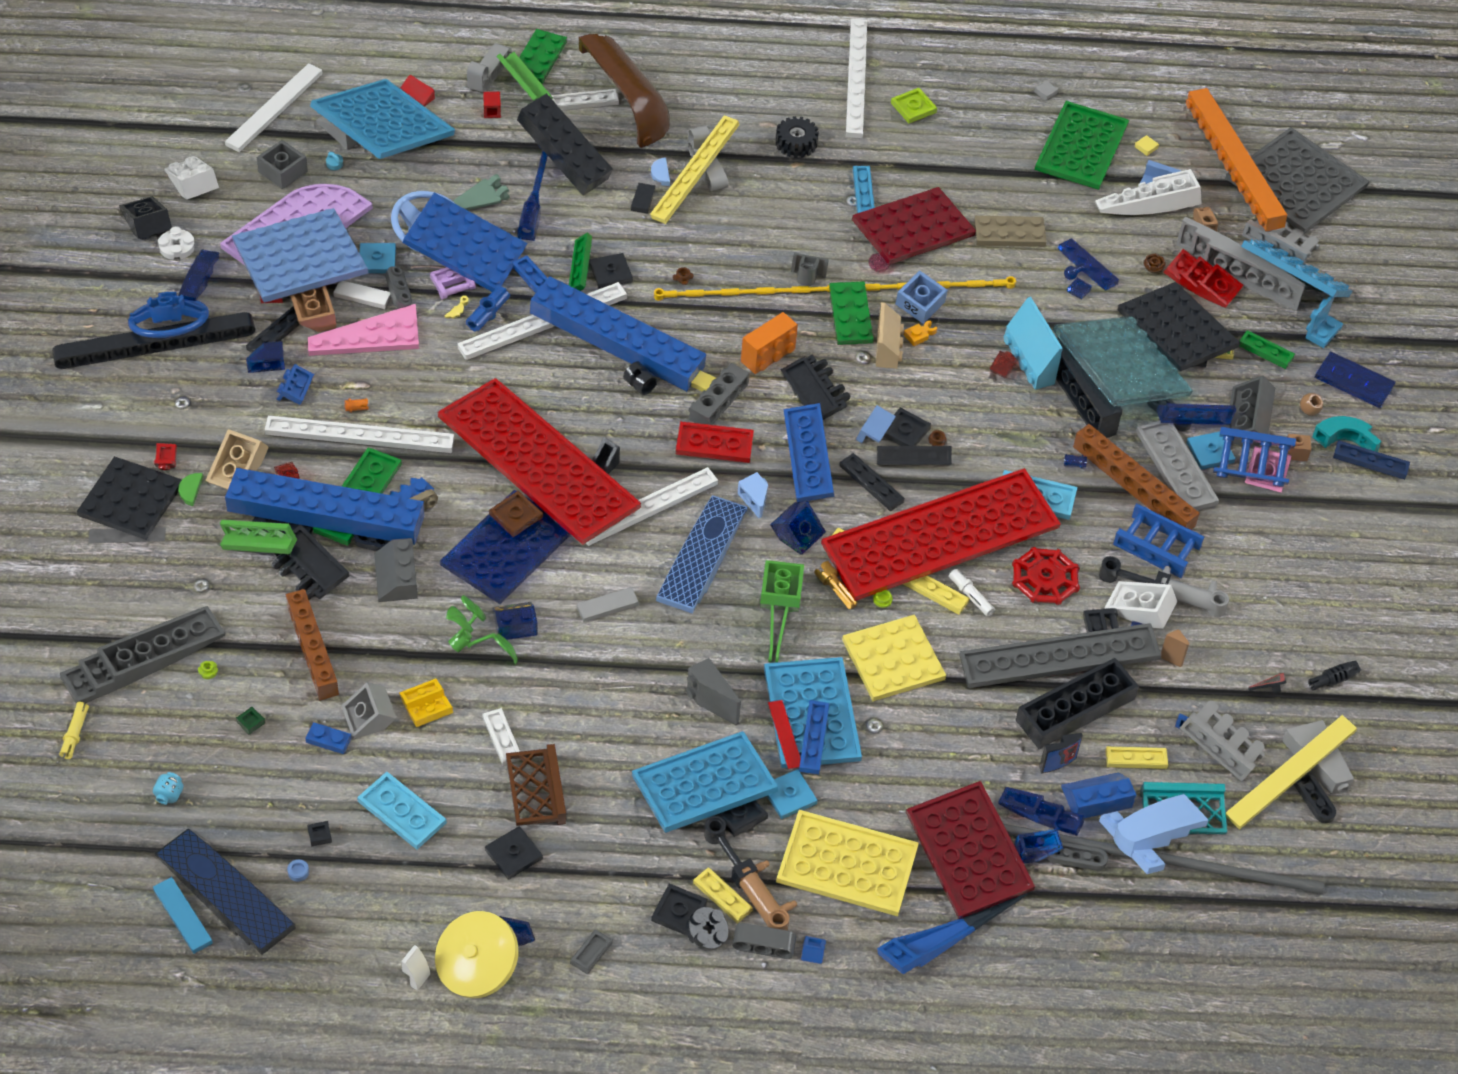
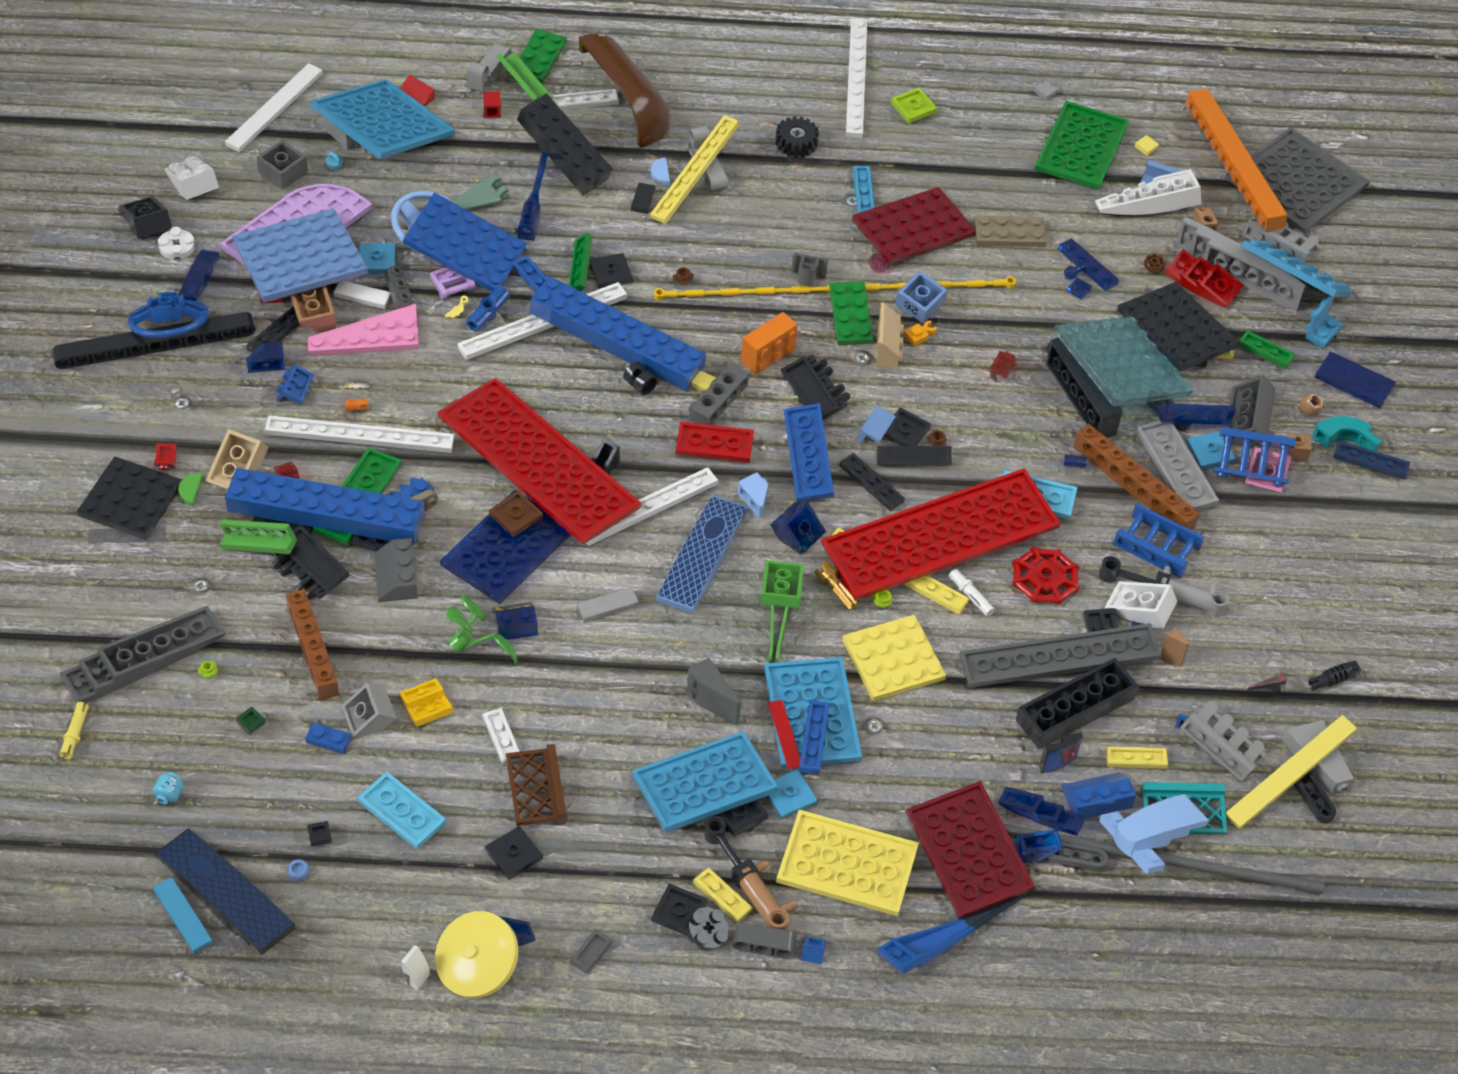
(1034, 345): medium azure slope -> none

